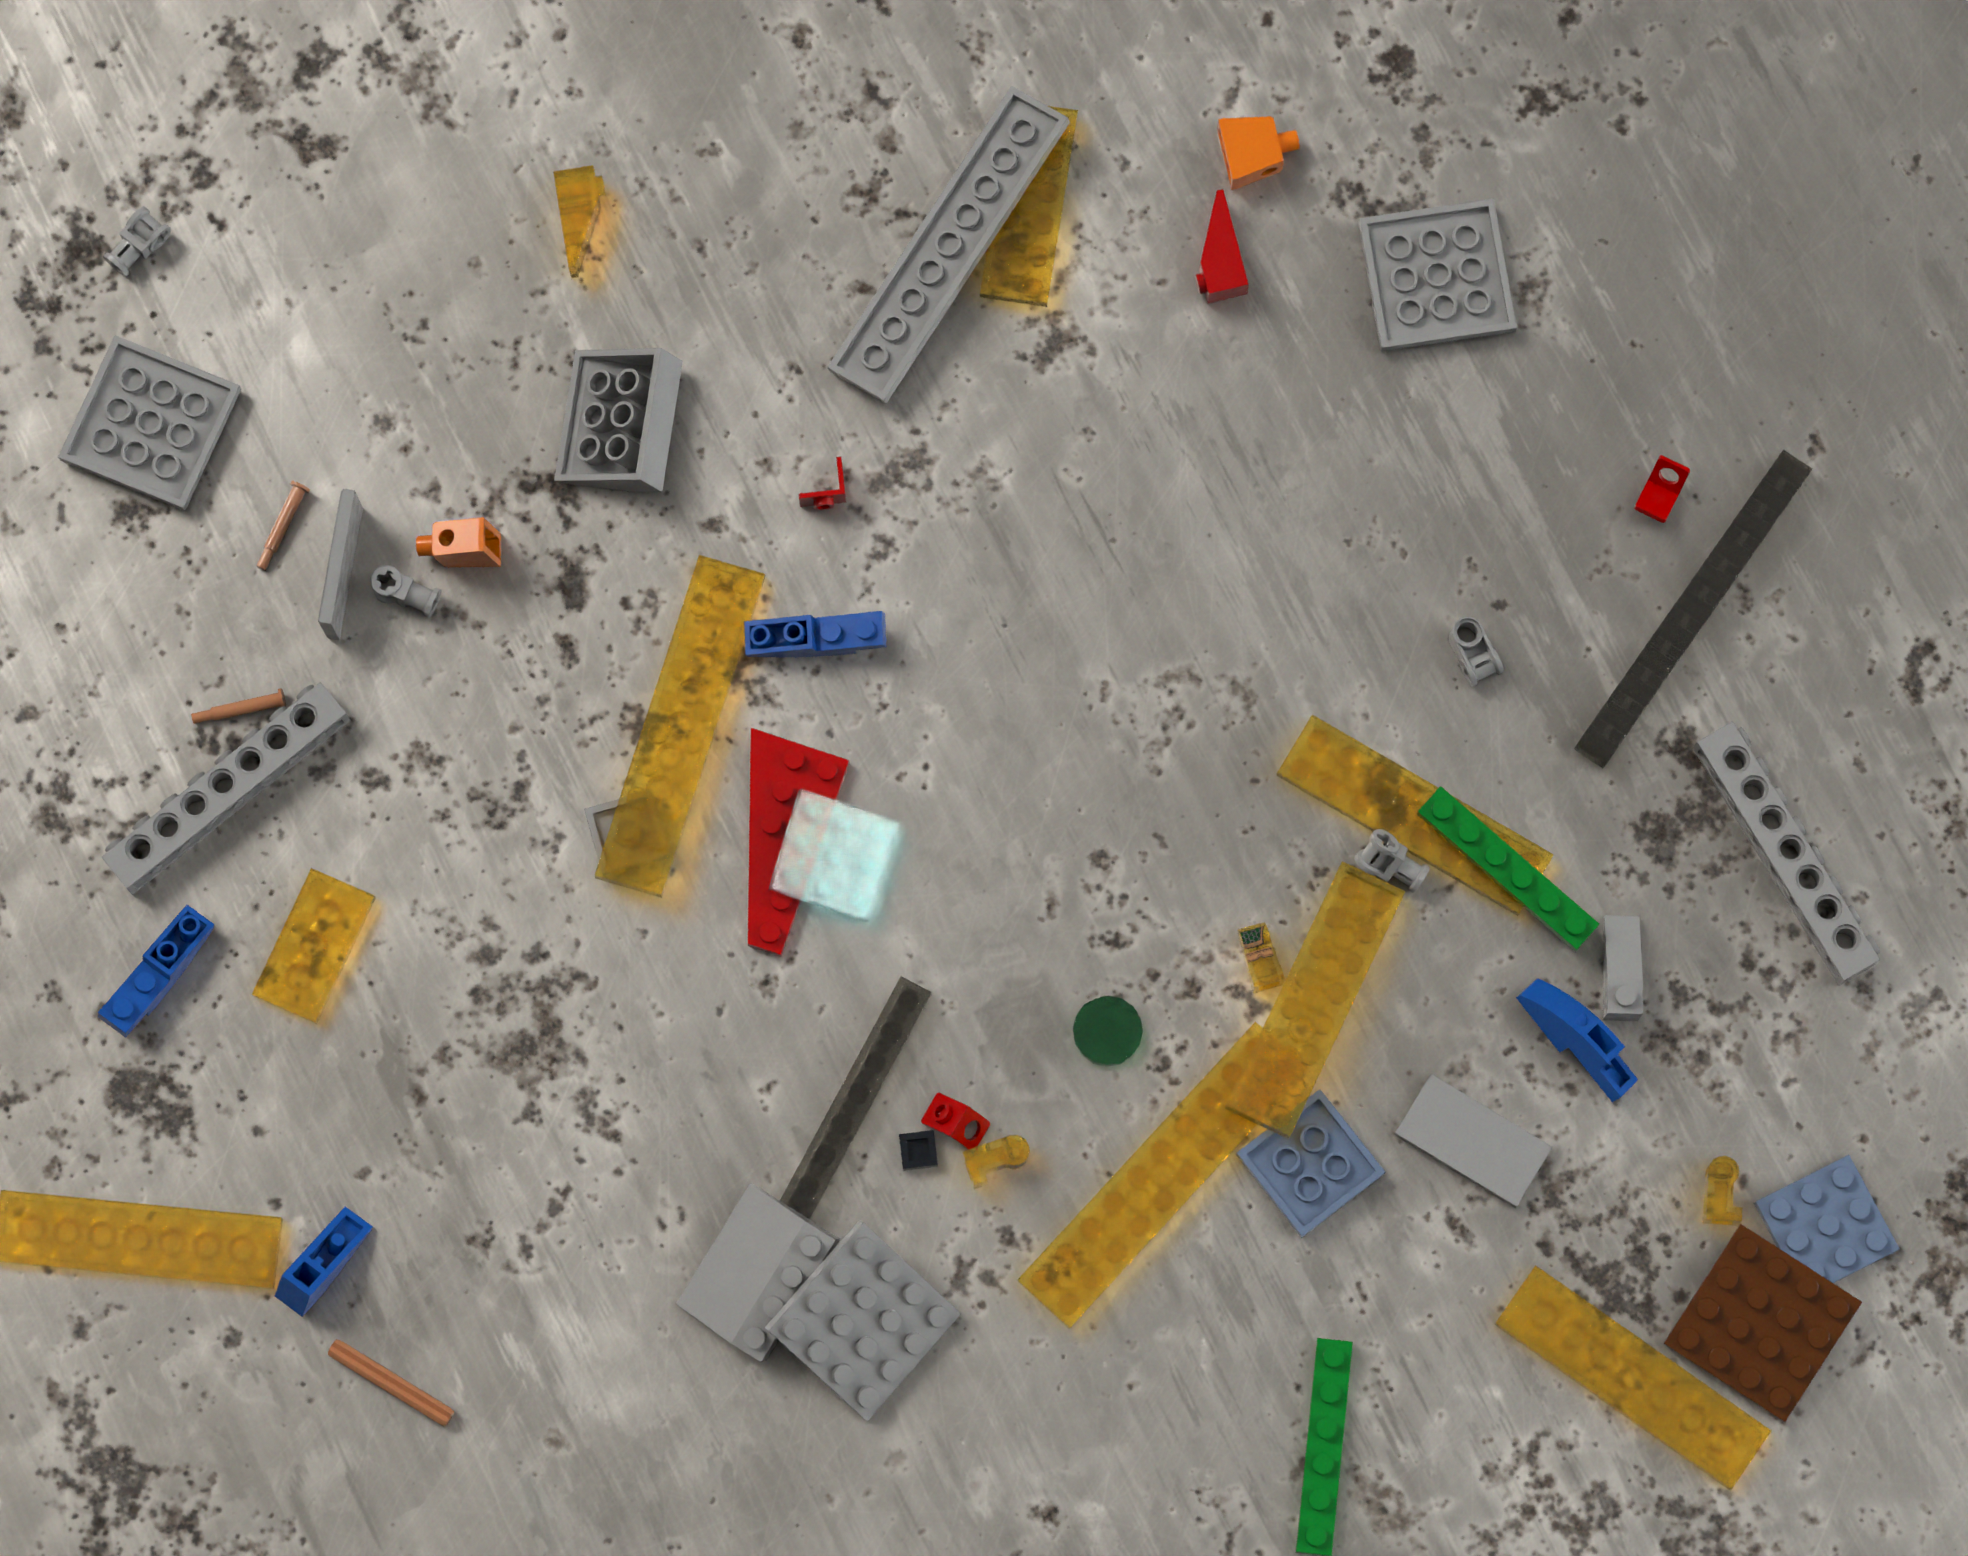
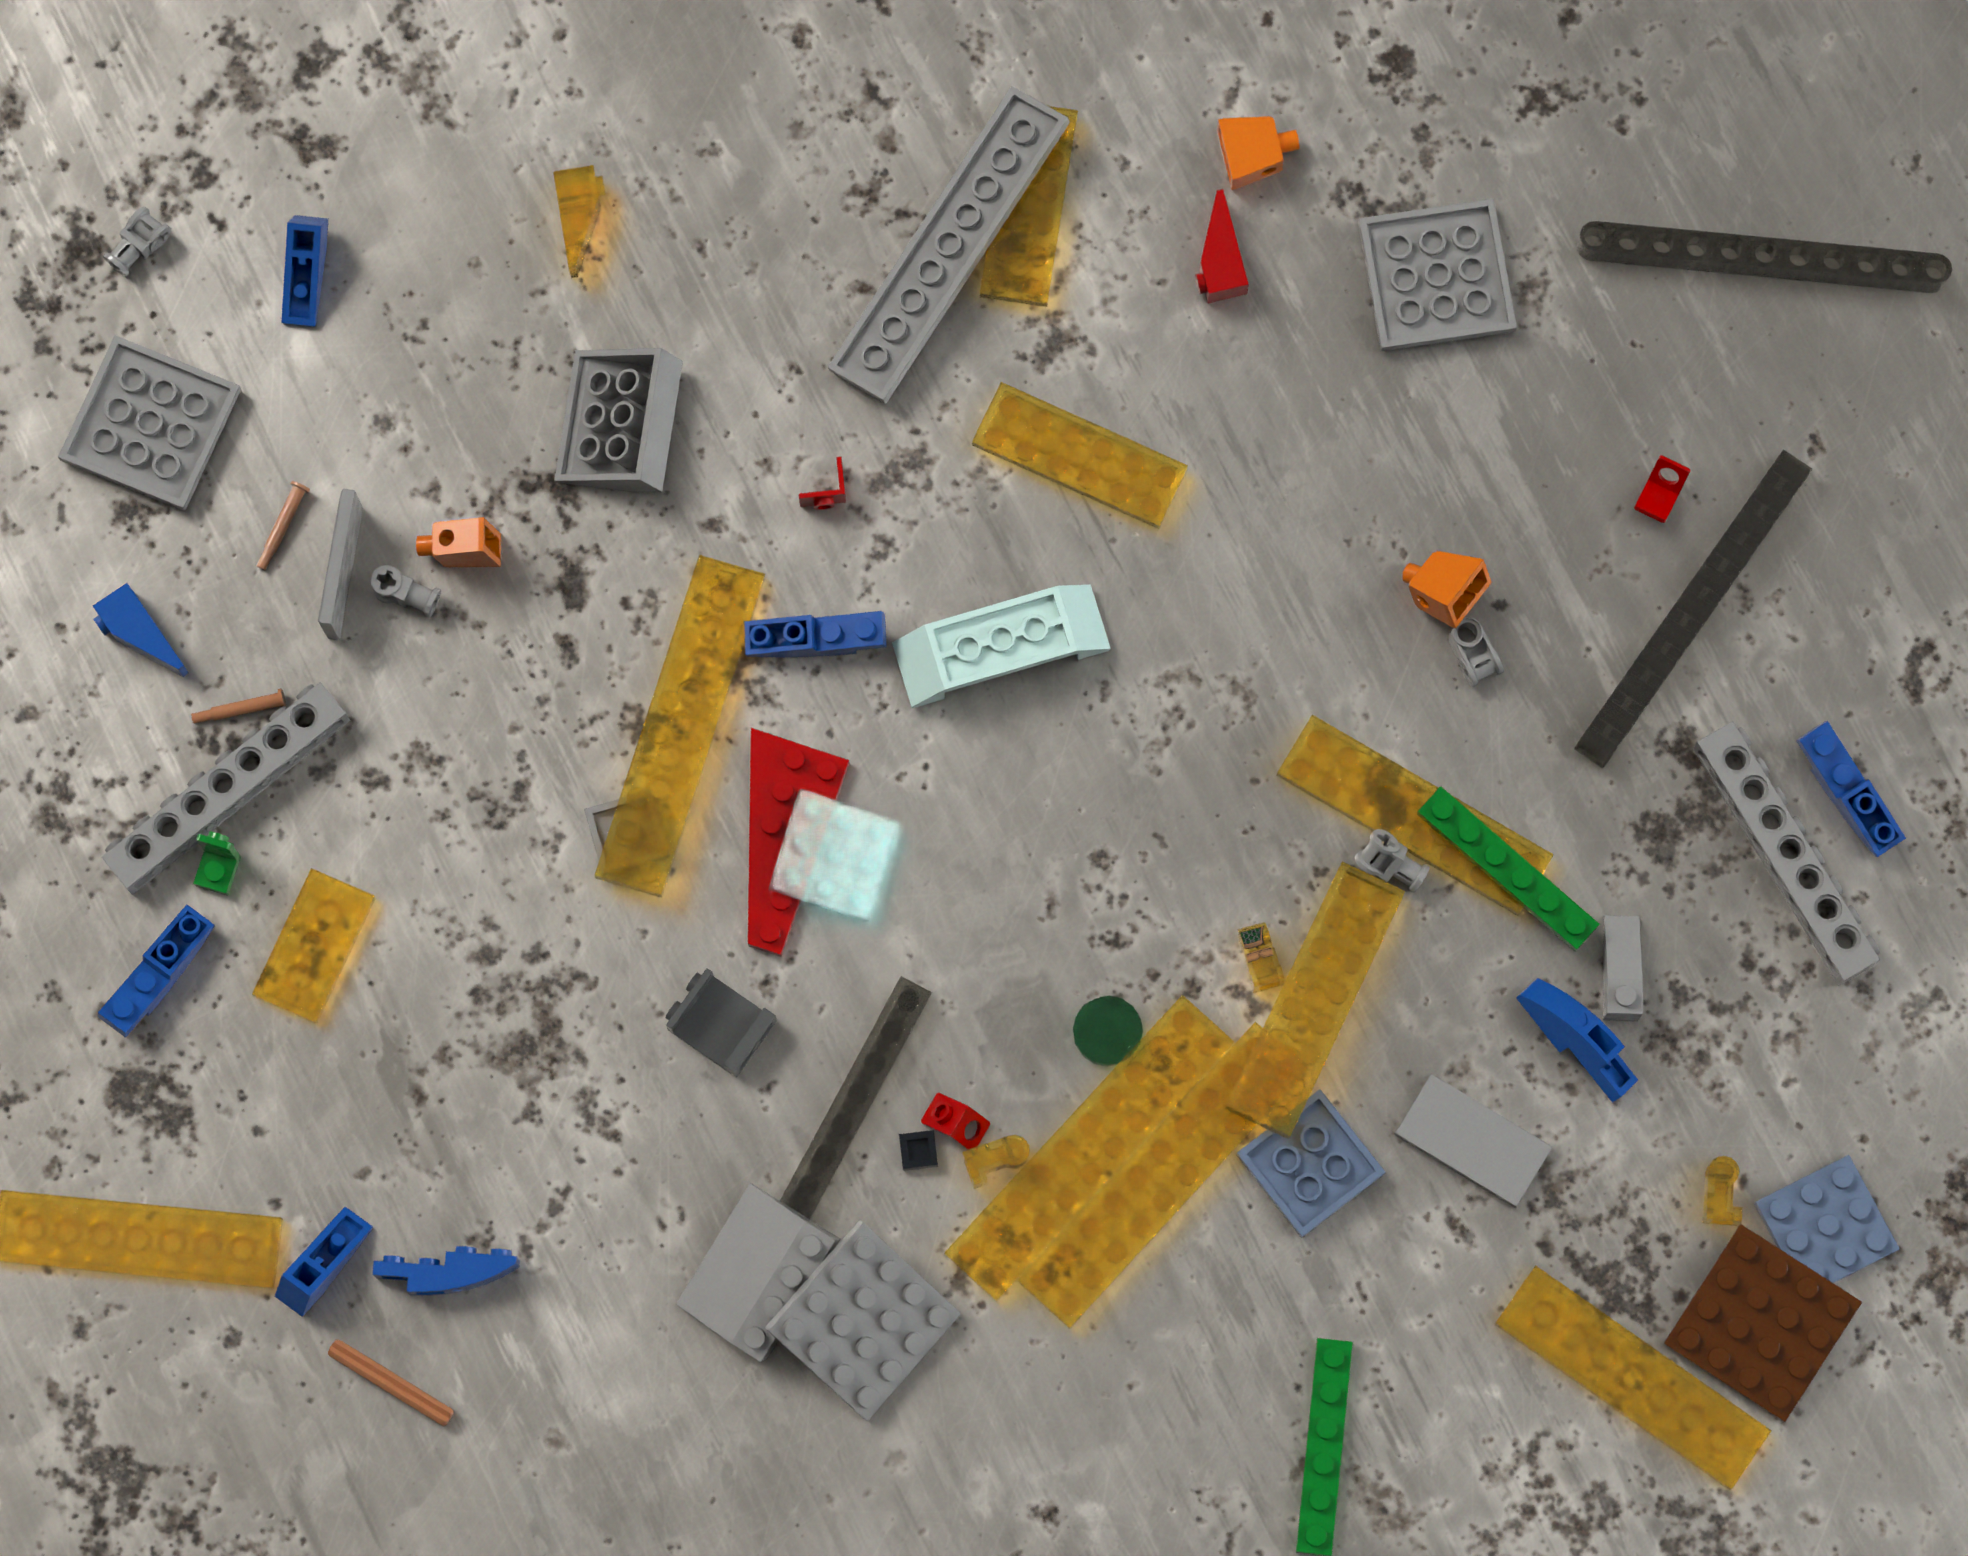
(133, 627): none -> blue slope
(217, 863): none -> green bracket
(304, 269): none -> blue slope
(461, 1271): none -> blue slope
(719, 1022): none -> dark grey panel
(999, 641): none -> light aqua slope
(1079, 455): none -> clear yellow plate
(1089, 1148): none -> clear yellow plate
(1447, 585): none -> orange torso
(1778, 249): none -> clear smoke beam
(1849, 790): none -> blue slope

